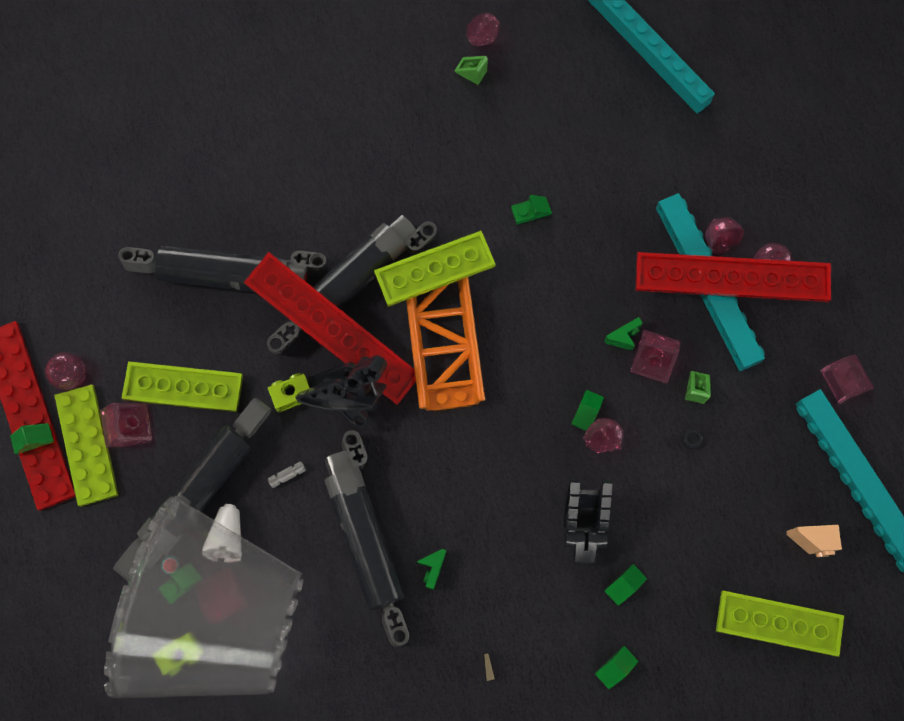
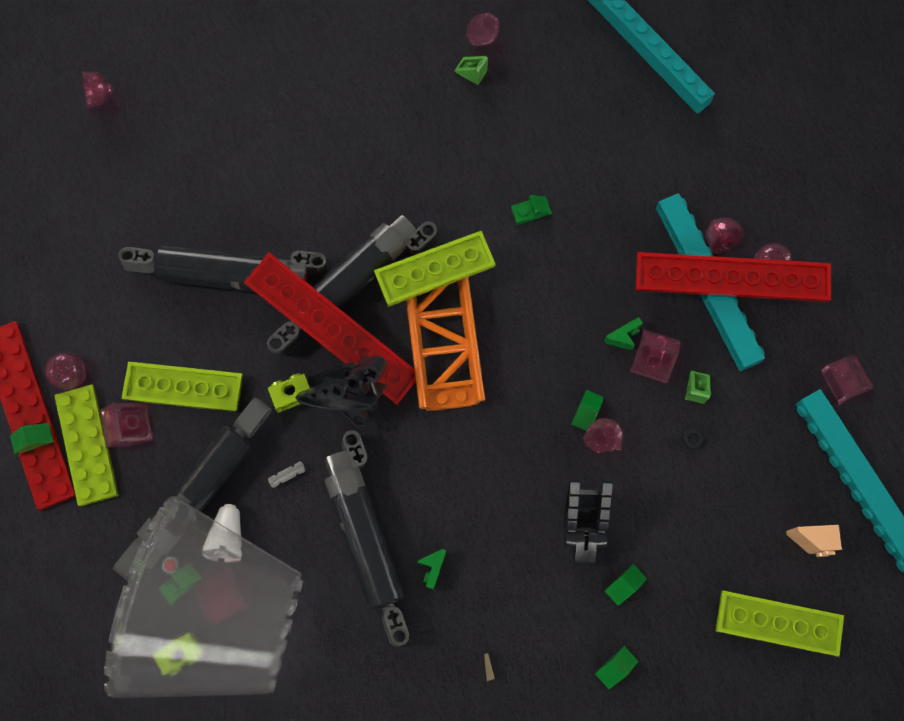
(95, 89): none -> clear pink cylinder

